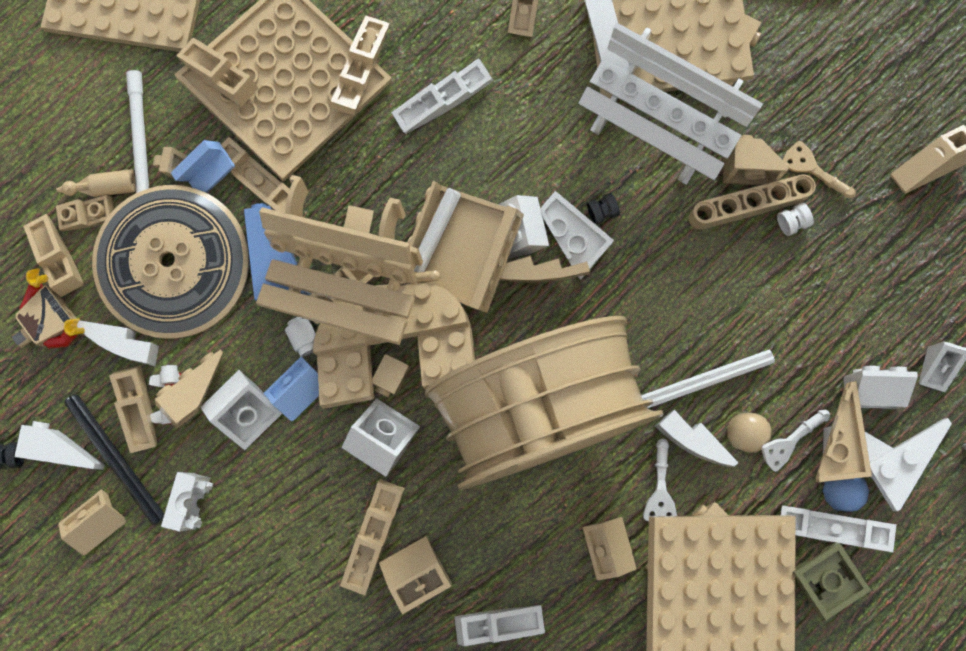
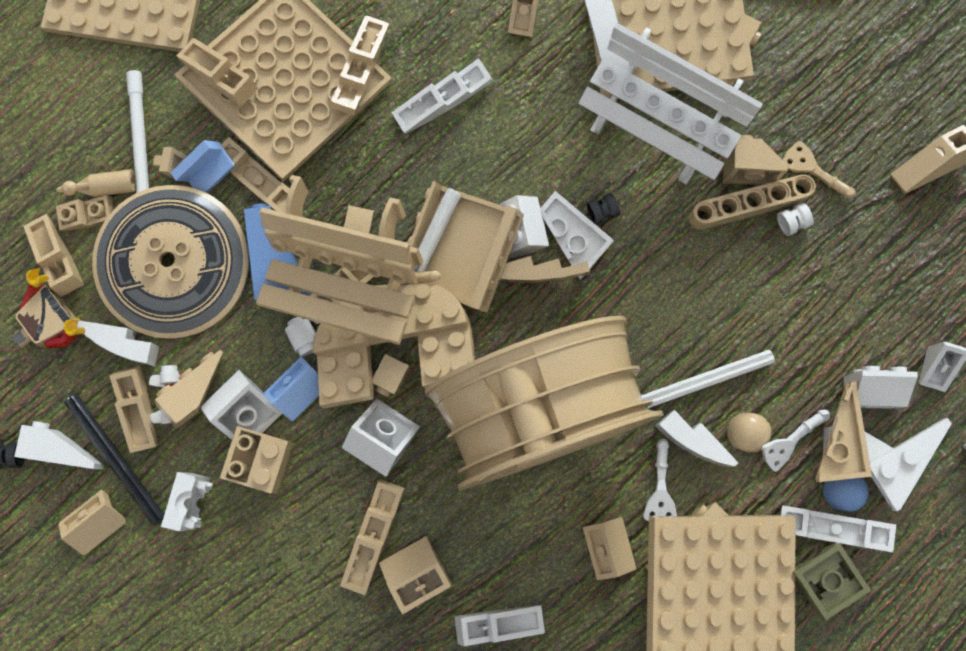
(257, 460): none -> tan slope

